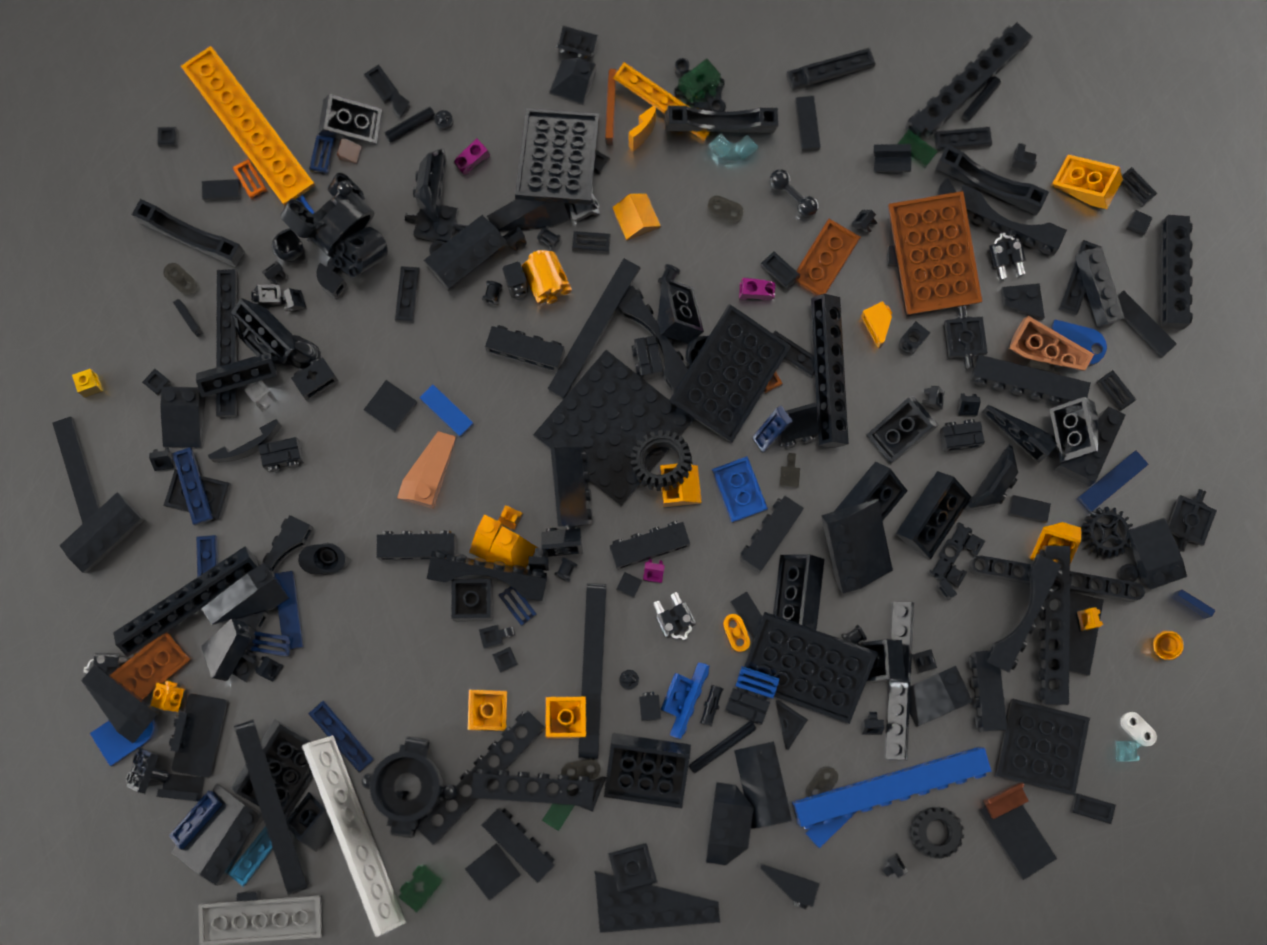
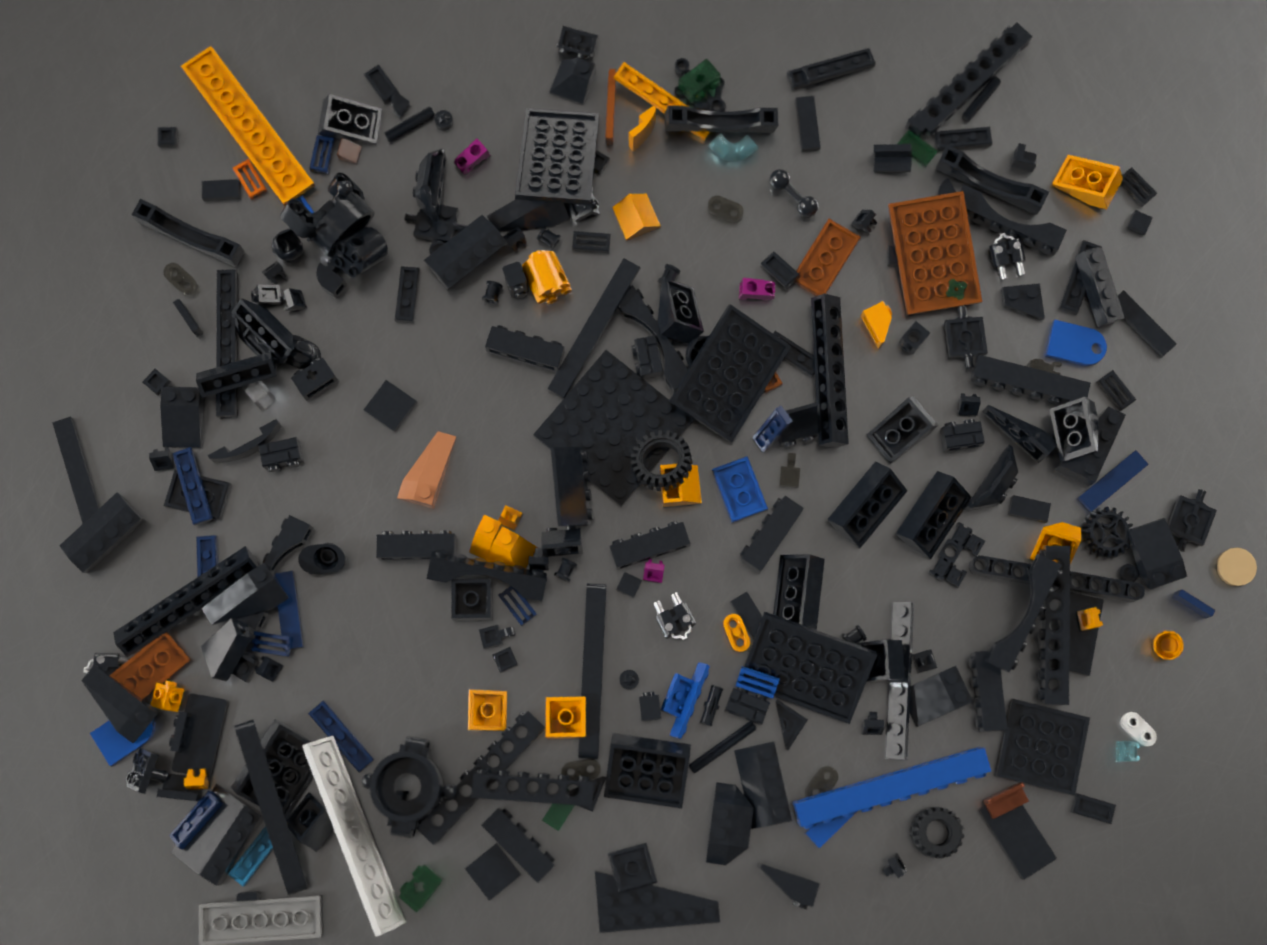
(87, 383): yellow brick -> none
(196, 783): none -> light orange tile
(446, 410): blue tile -> none
(857, 545): black slope -> none
(936, 397): black tile -> none
(946, 589): black tile -> none
(951, 289): none -> clear green plate
(1045, 345): nougat wedge -> none
(1170, 316): black brick -> none
(1236, 567): none -> tan tile

